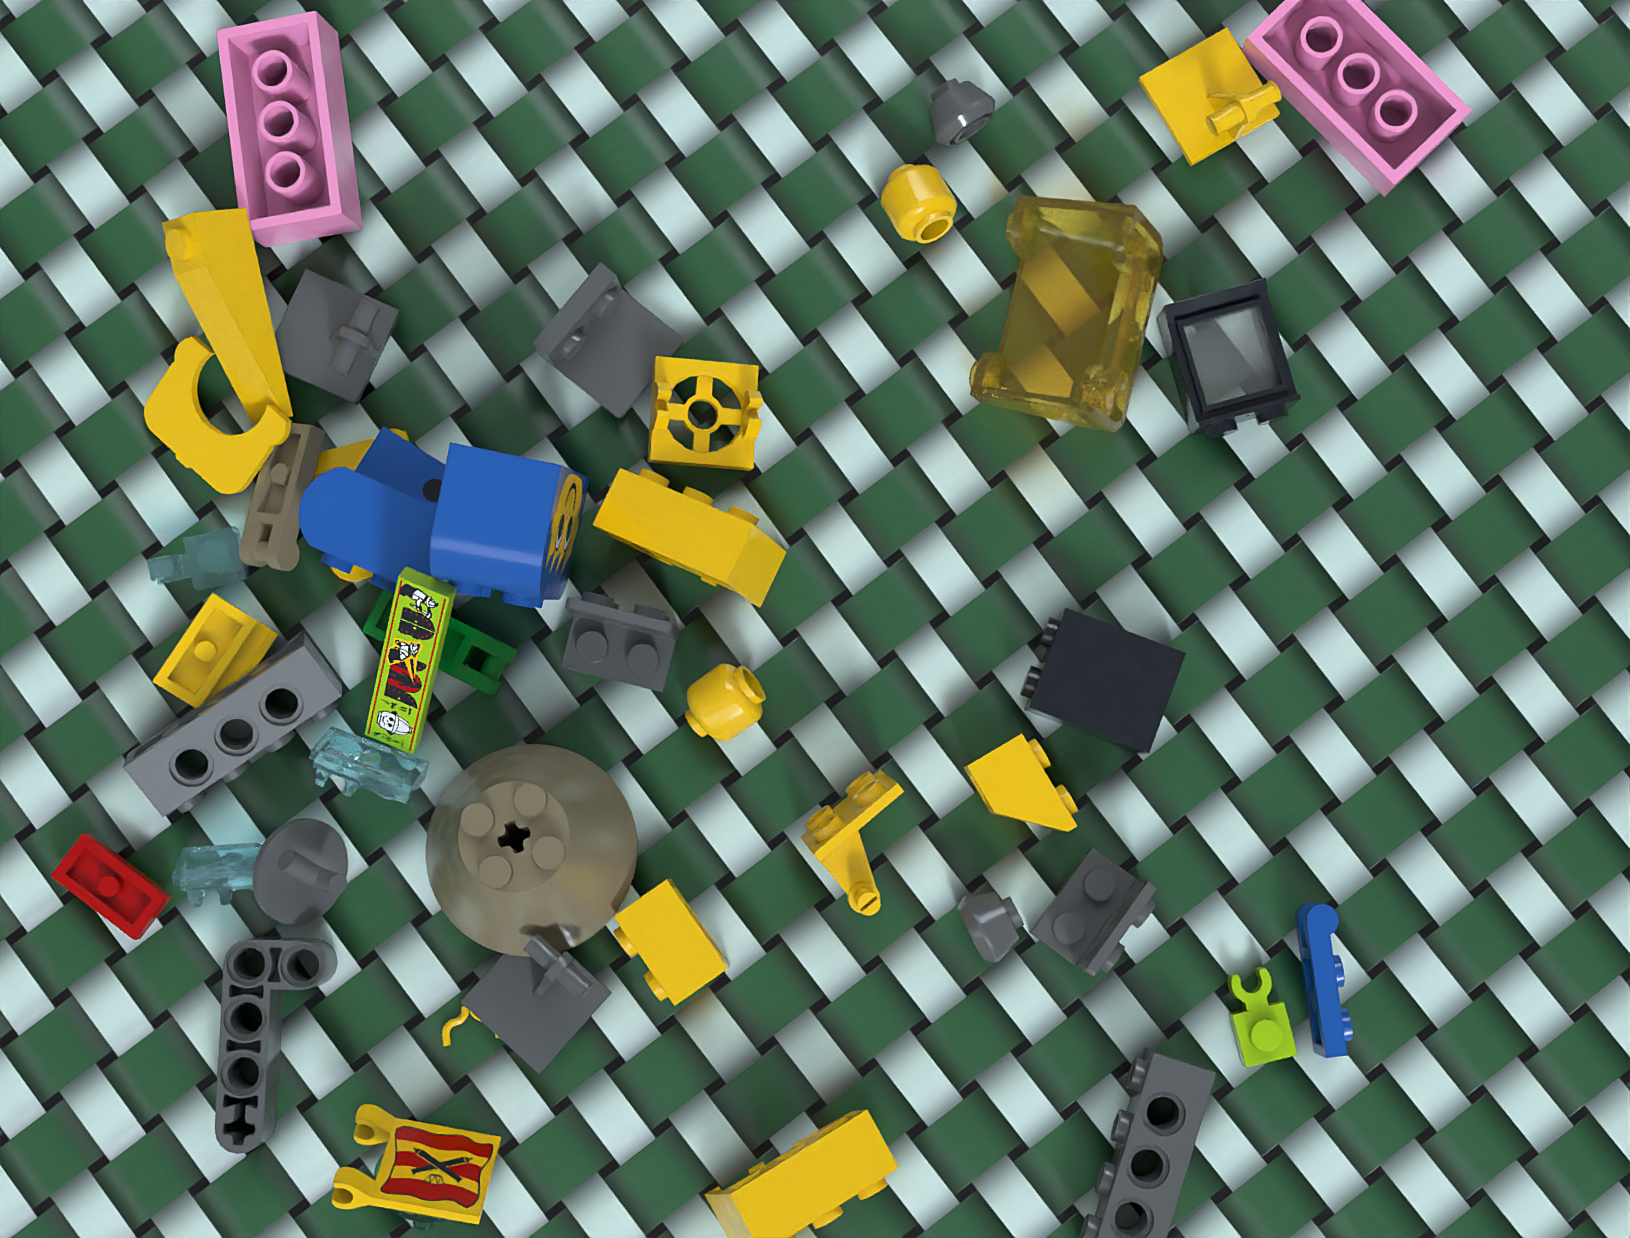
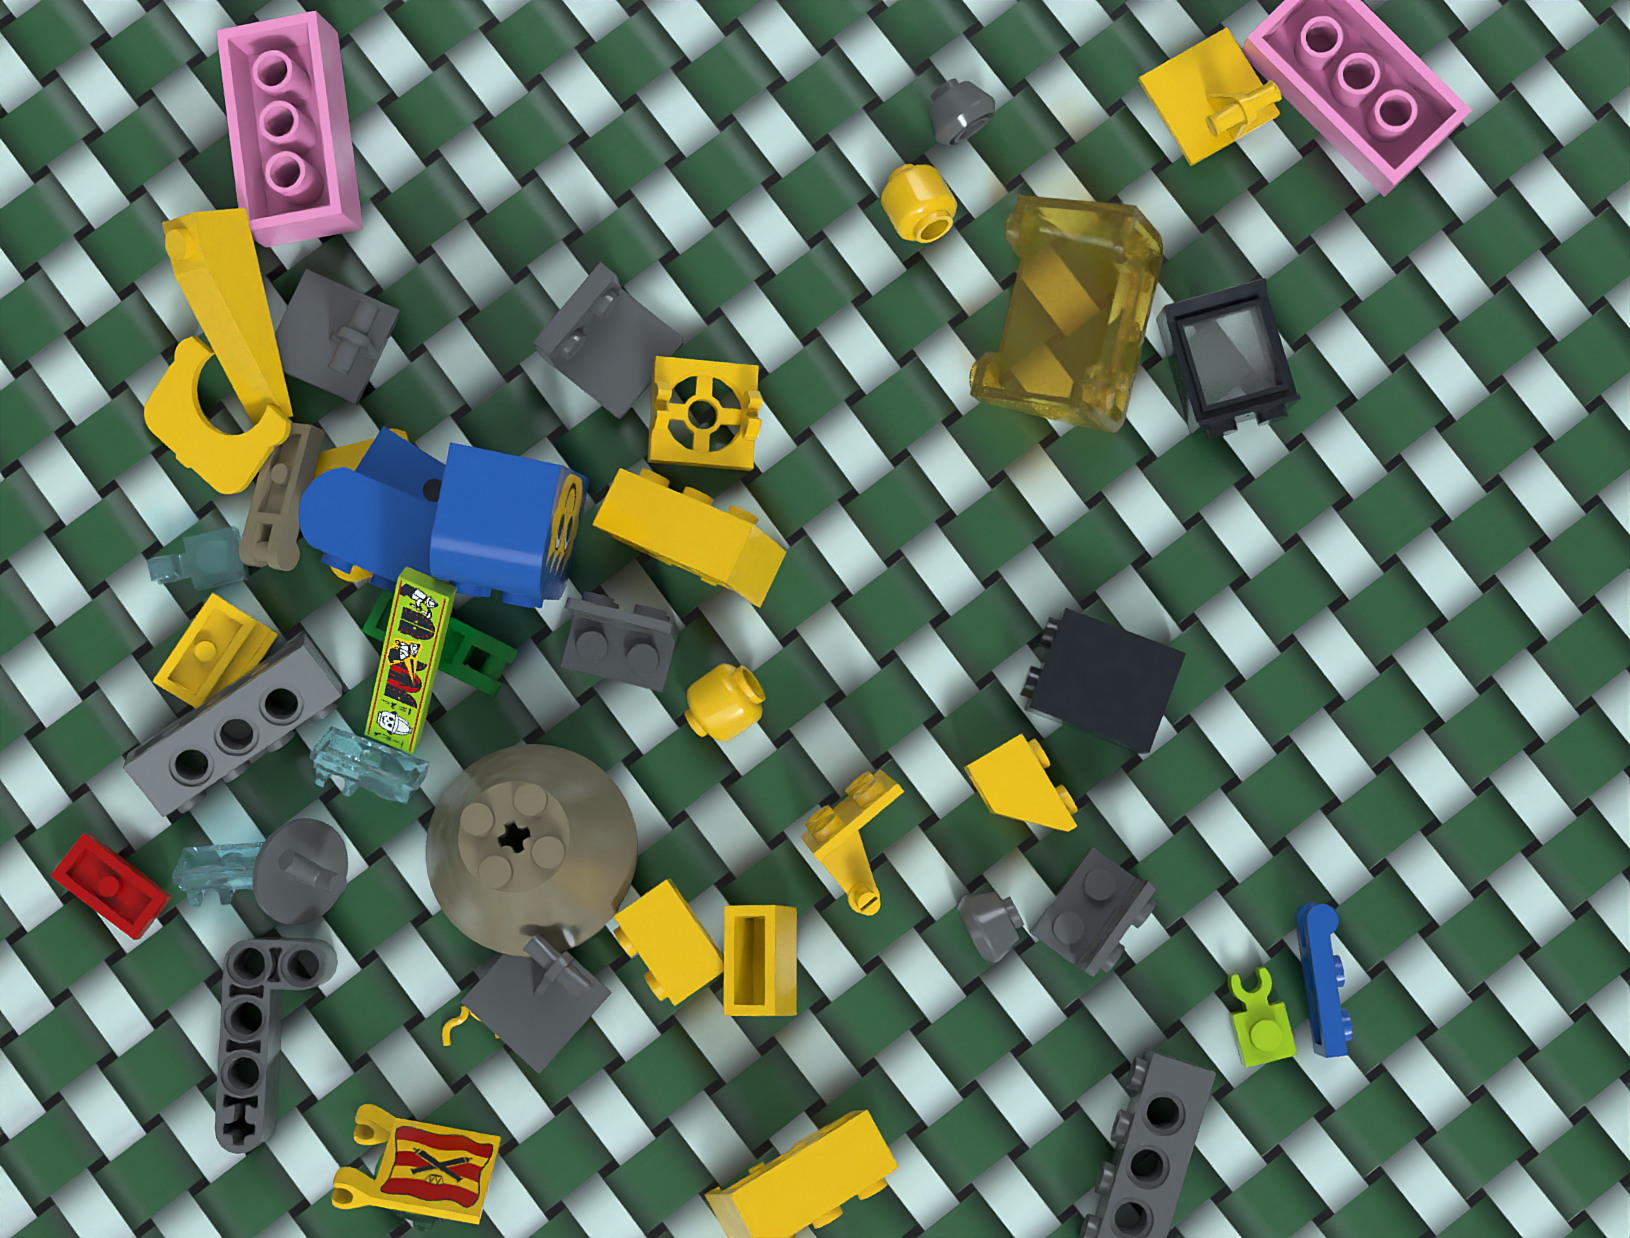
(760, 960): none -> yellow piece

